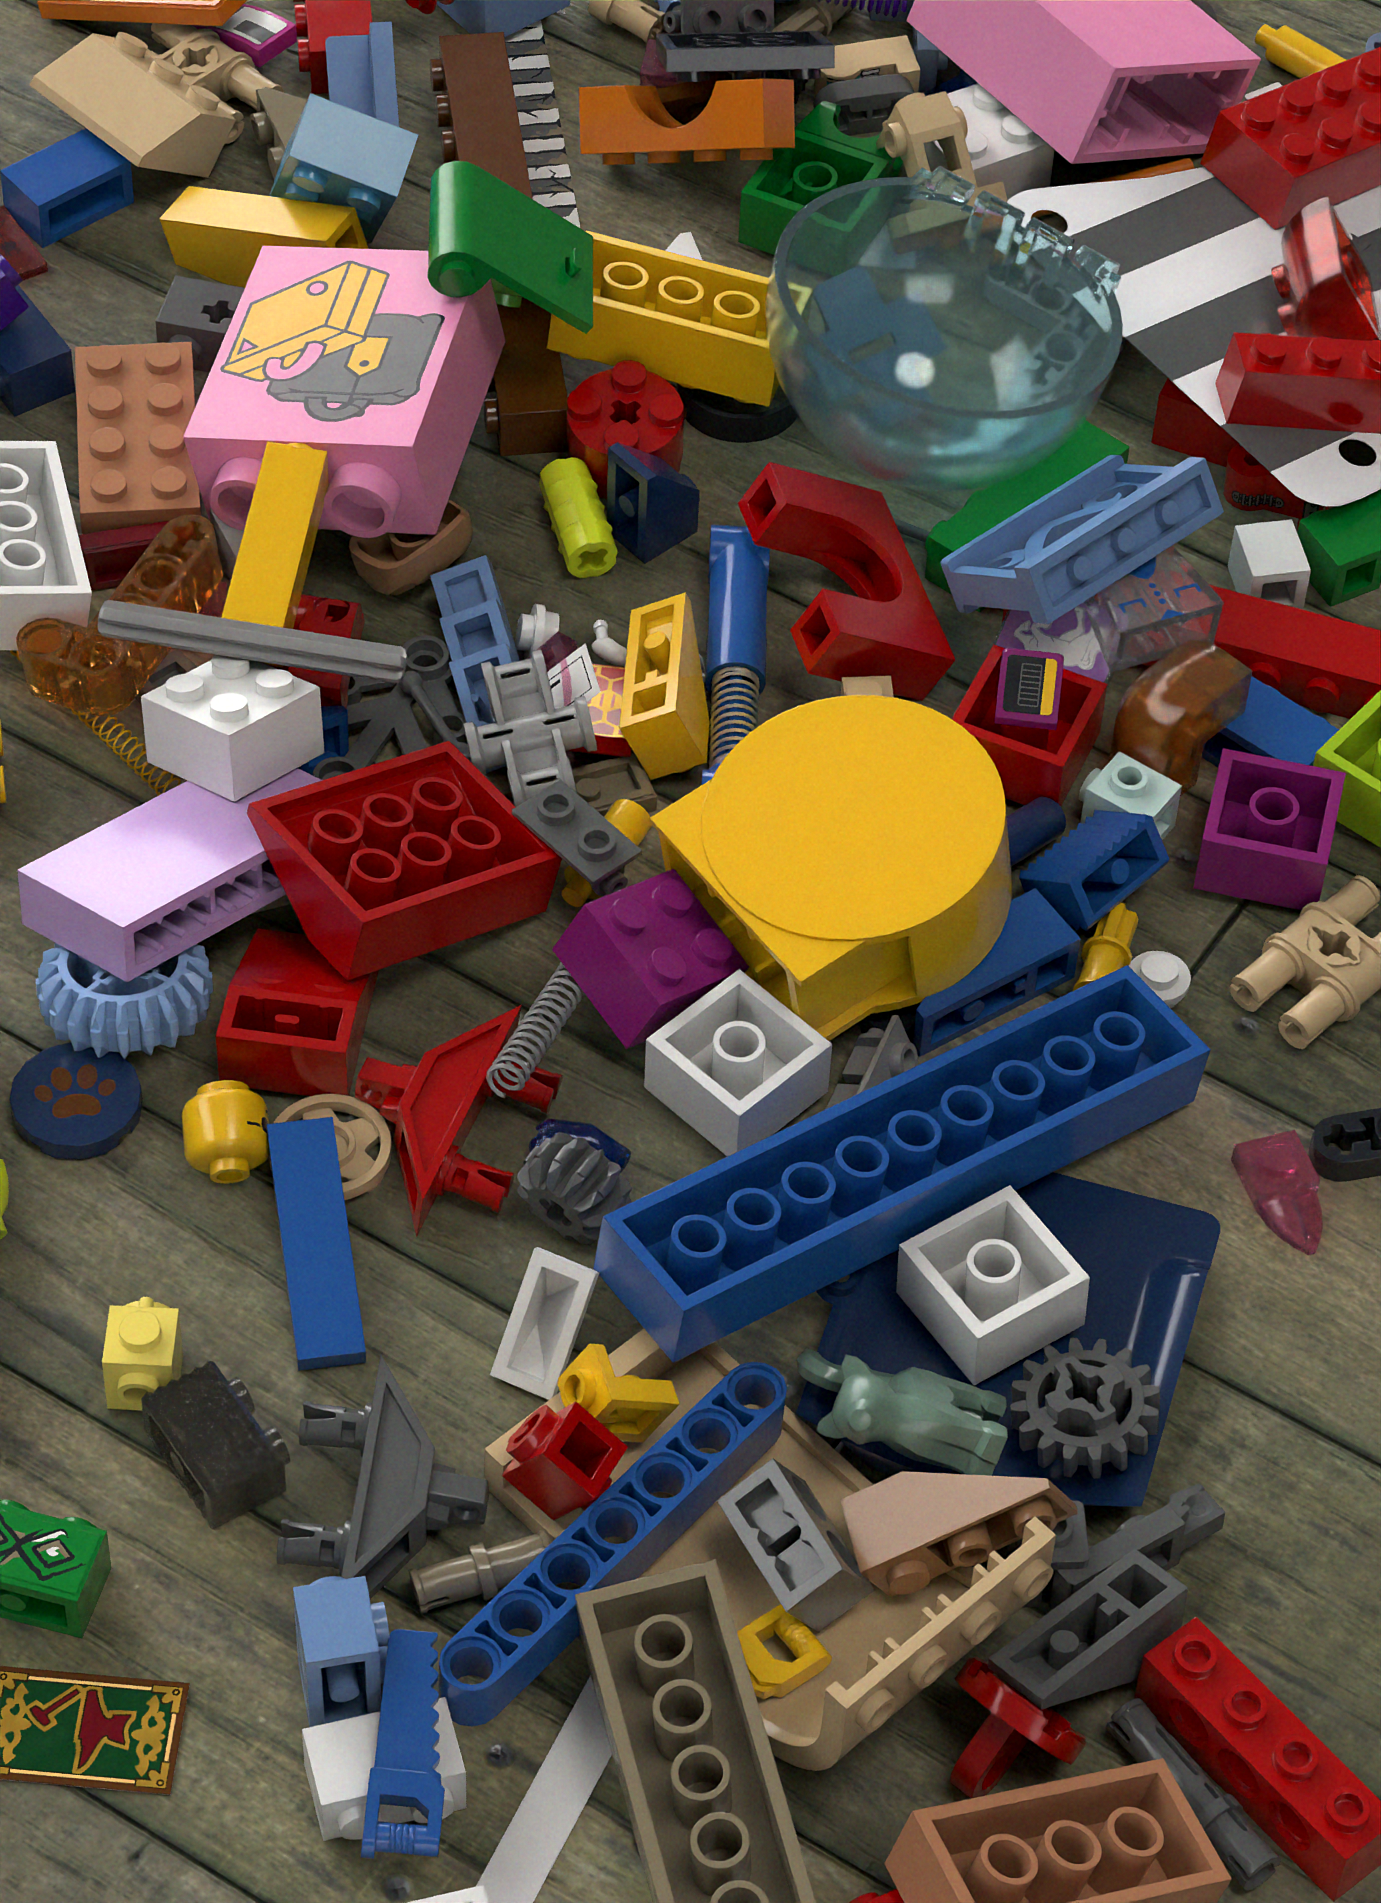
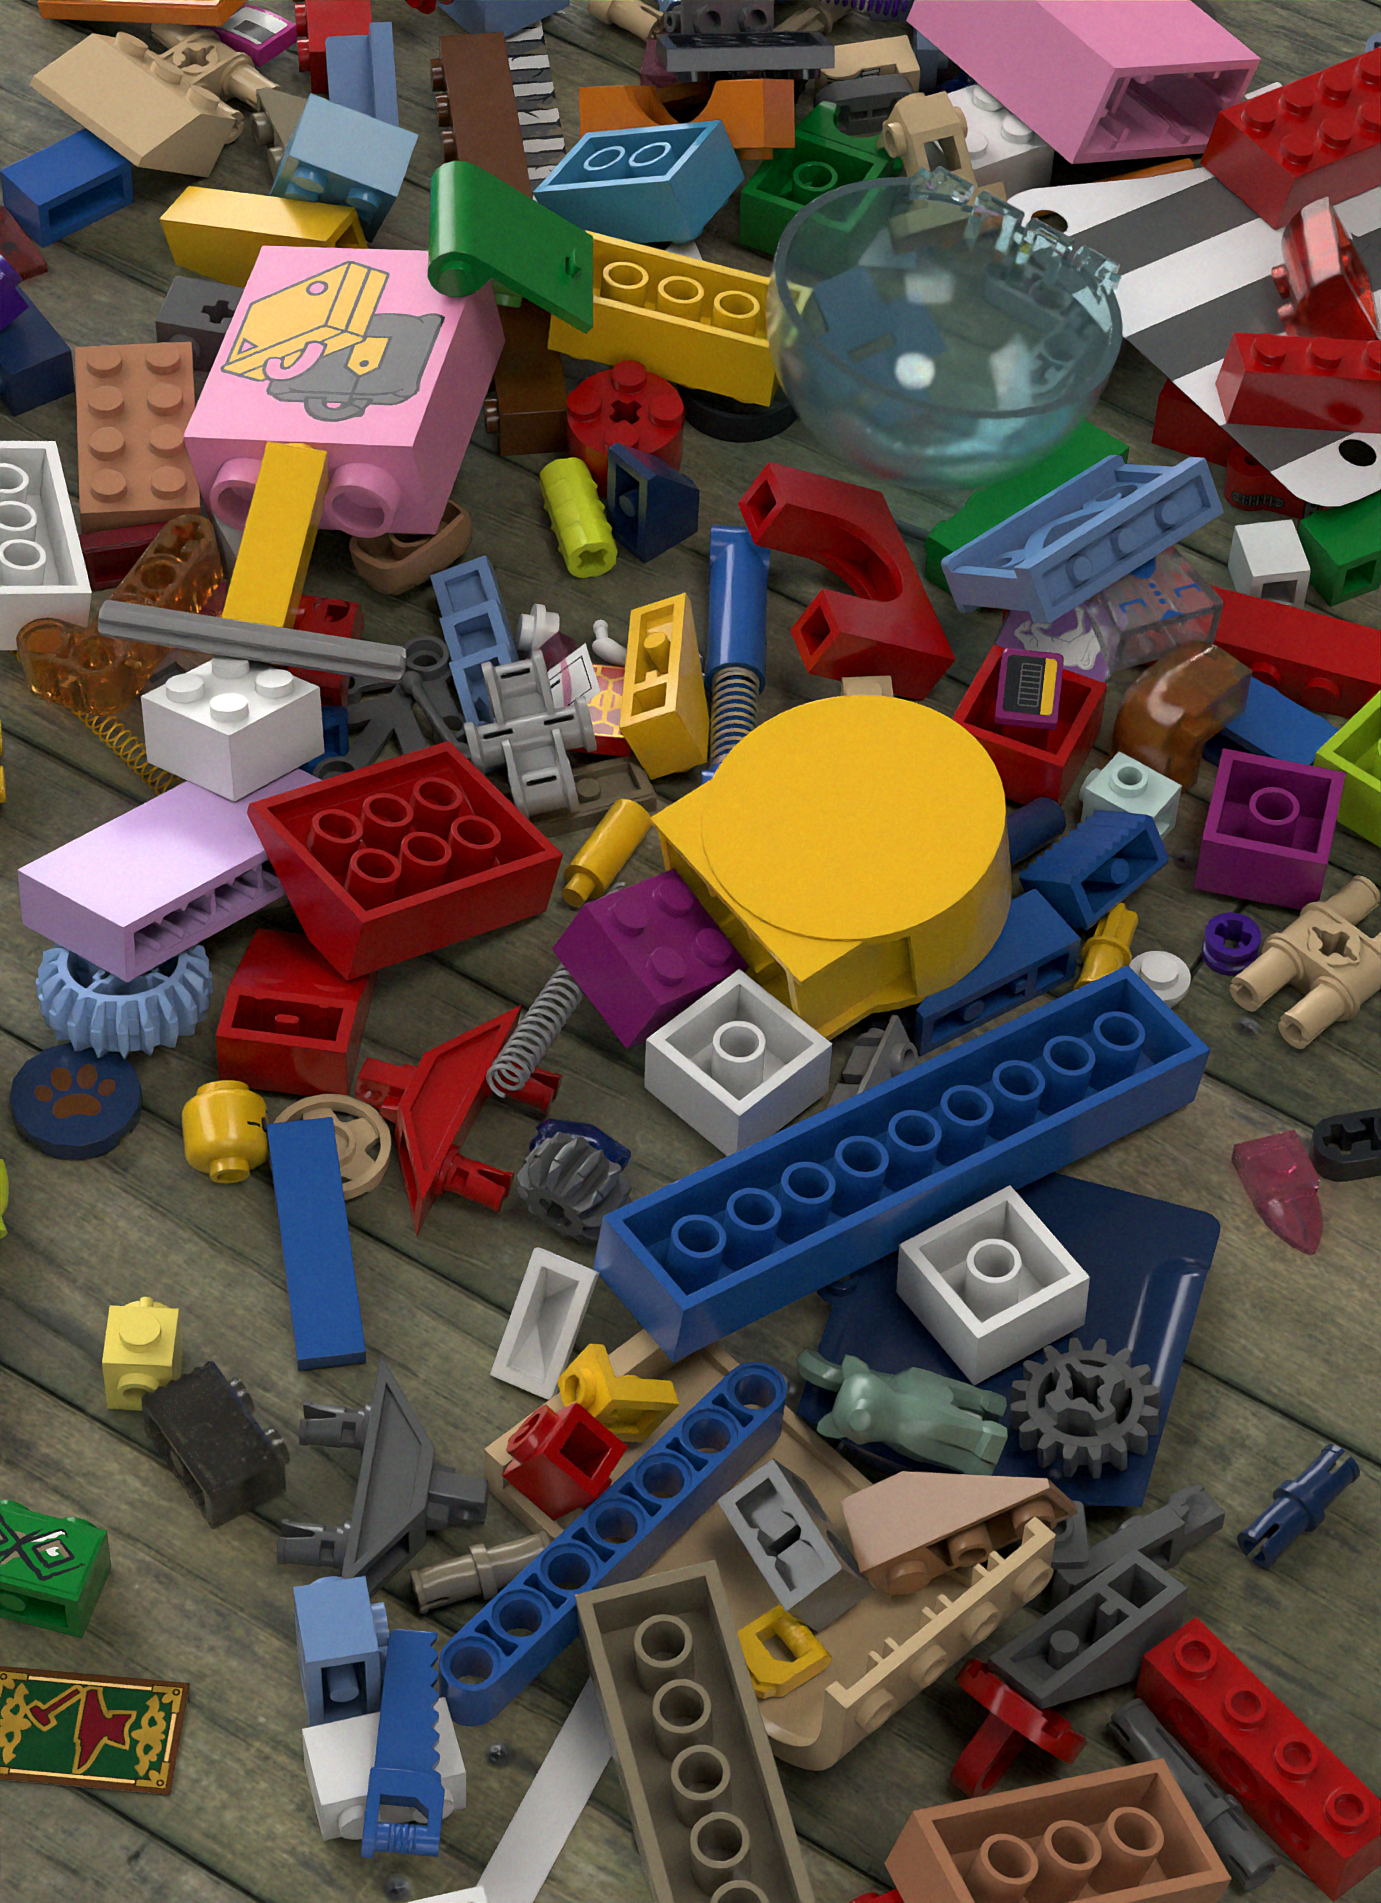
(579, 836): dark grey hinge -> none
(645, 181): none -> dark azure brick
(1230, 927): none -> dark purple bush
(1295, 51): yellow cylinder -> none
(1298, 1506): none -> dark blue pin

